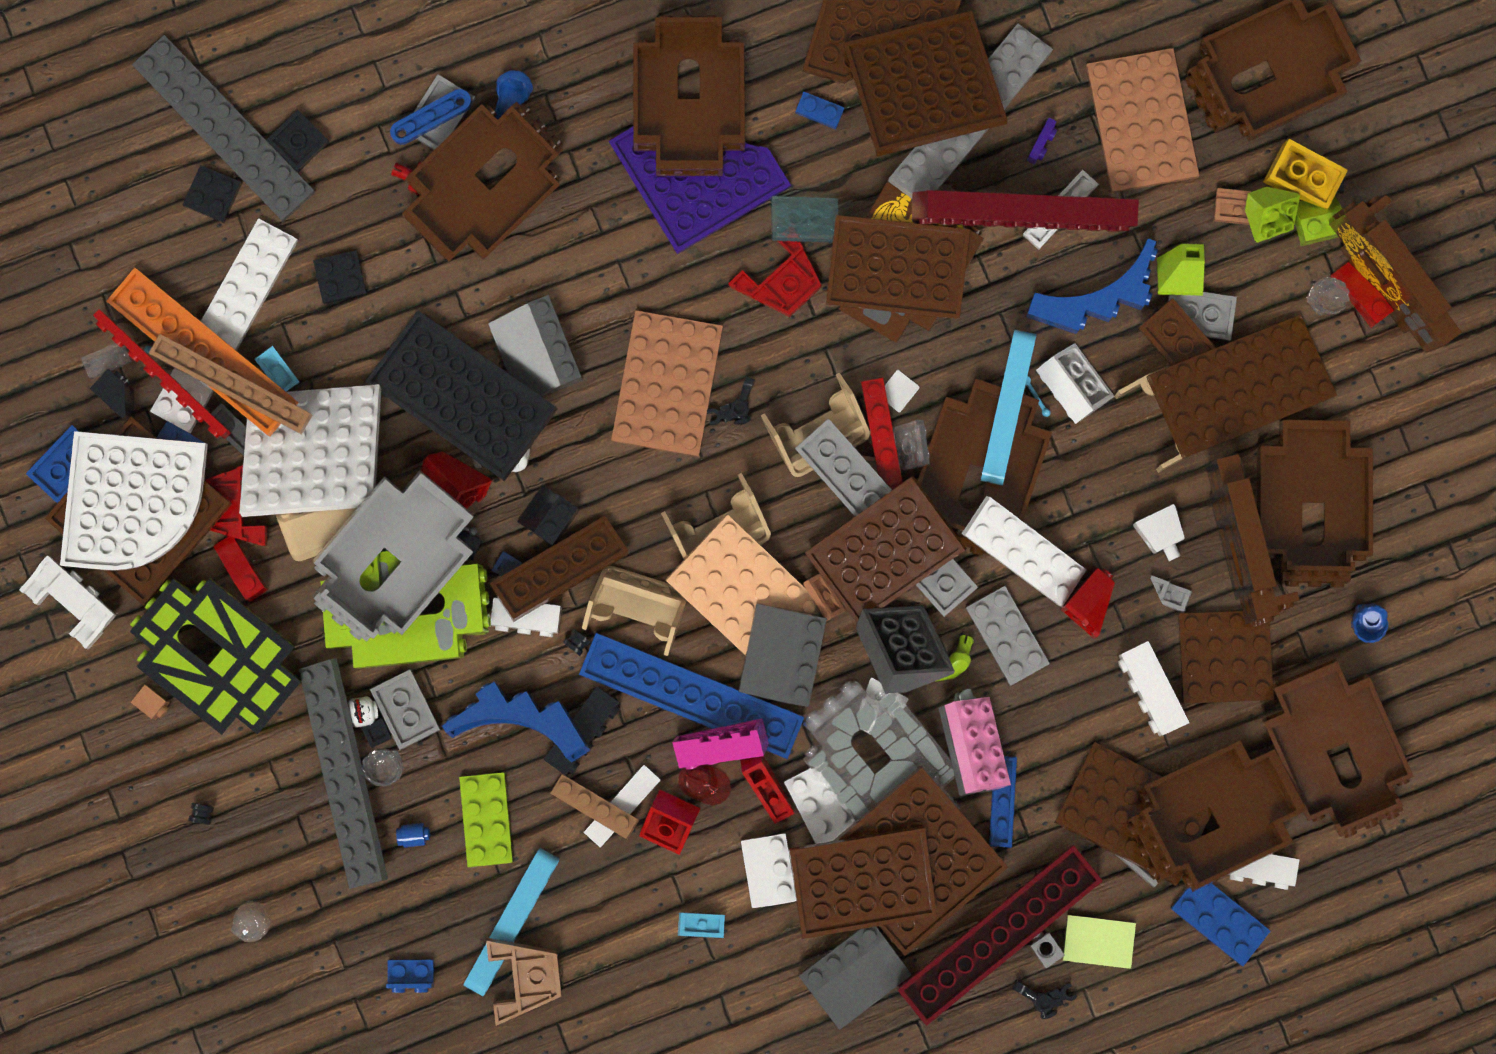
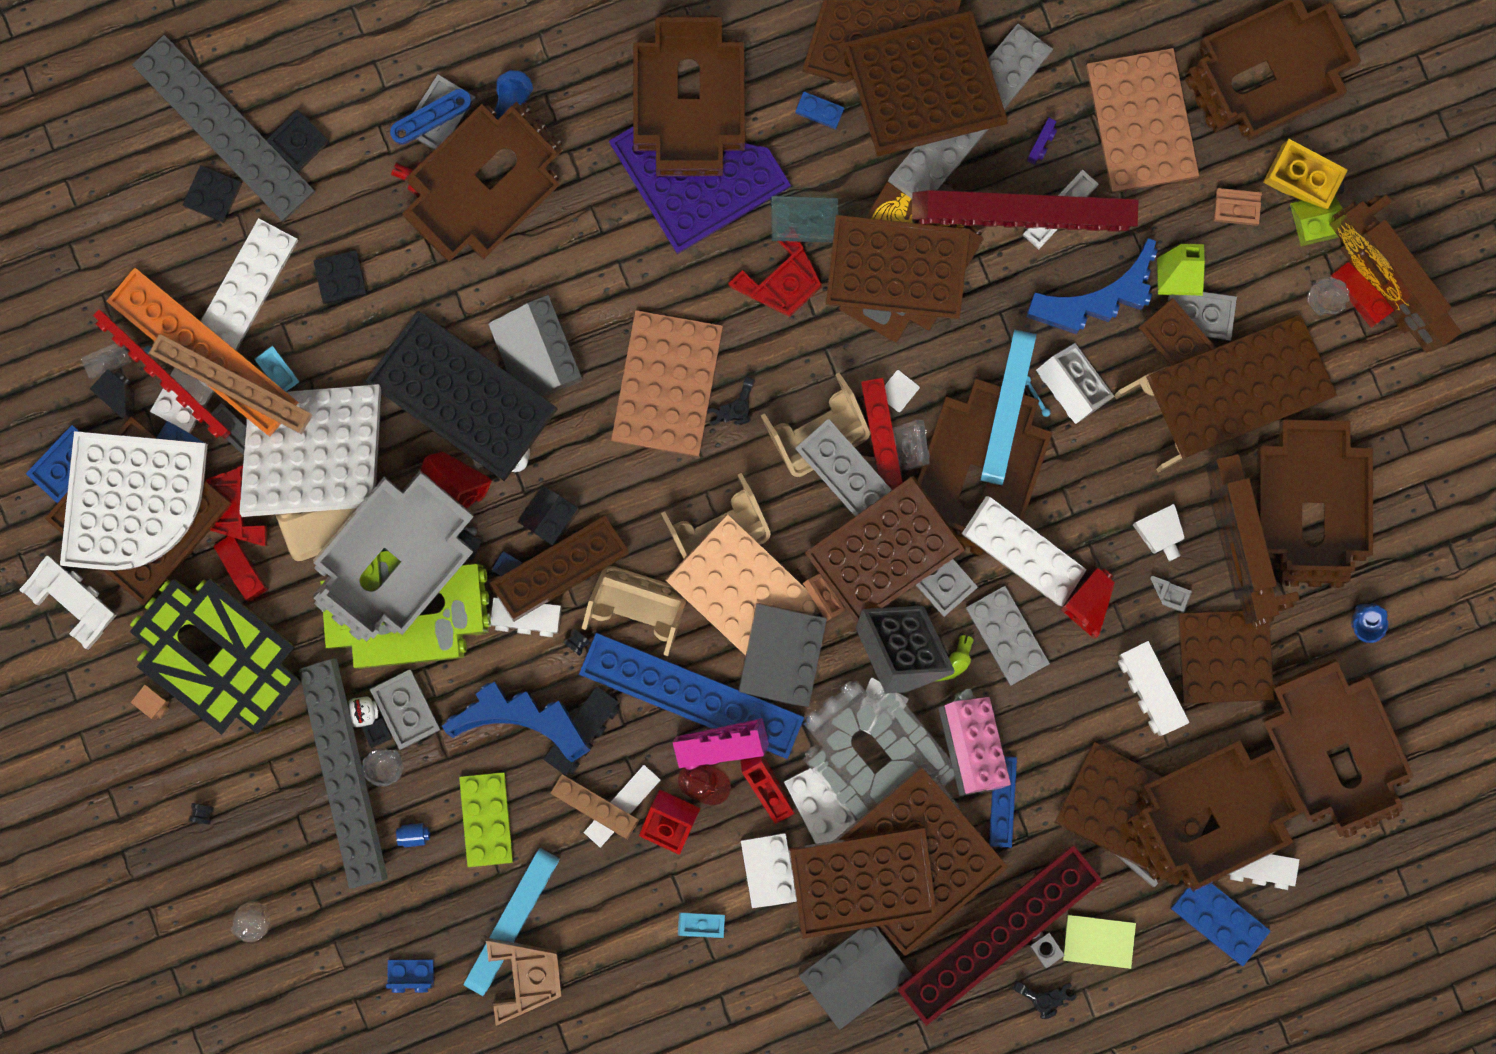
(1271, 212): lime slope -> none

